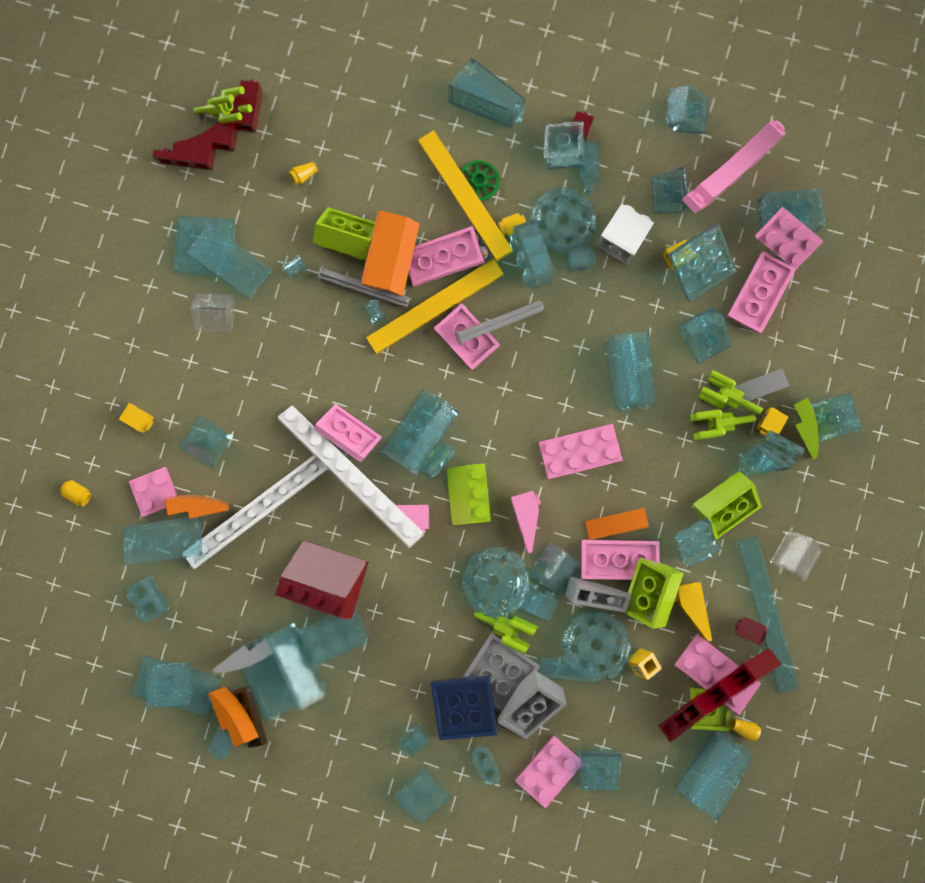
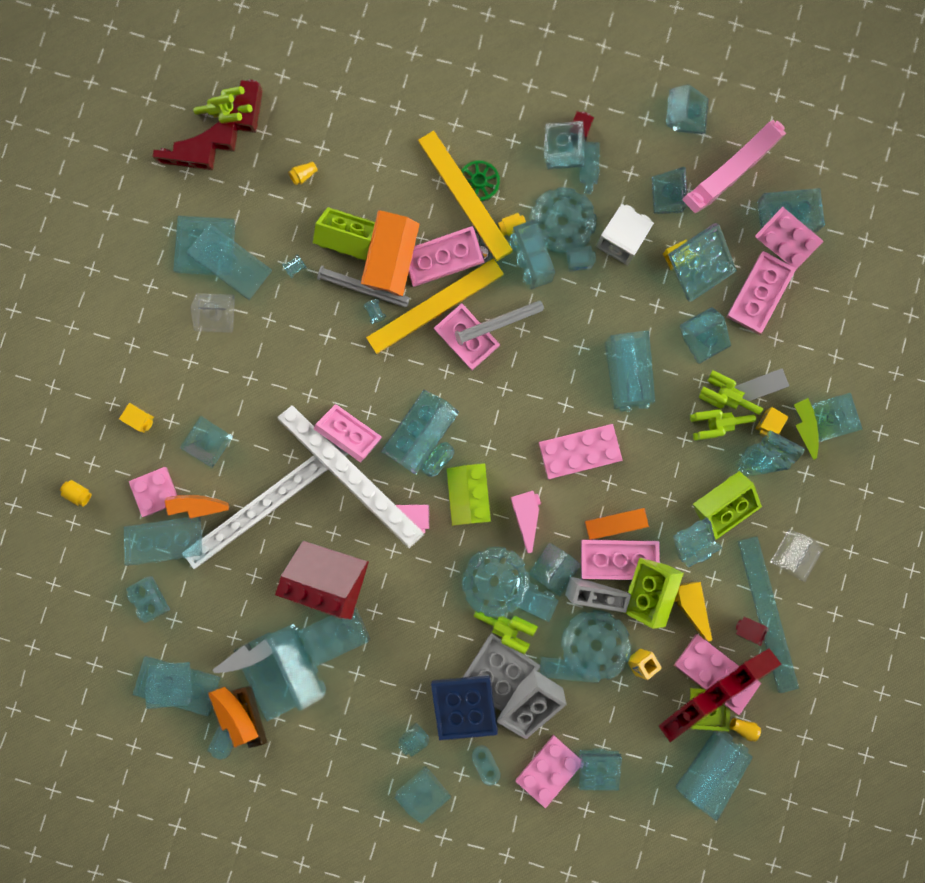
(486, 95): clear light blue slope -> none

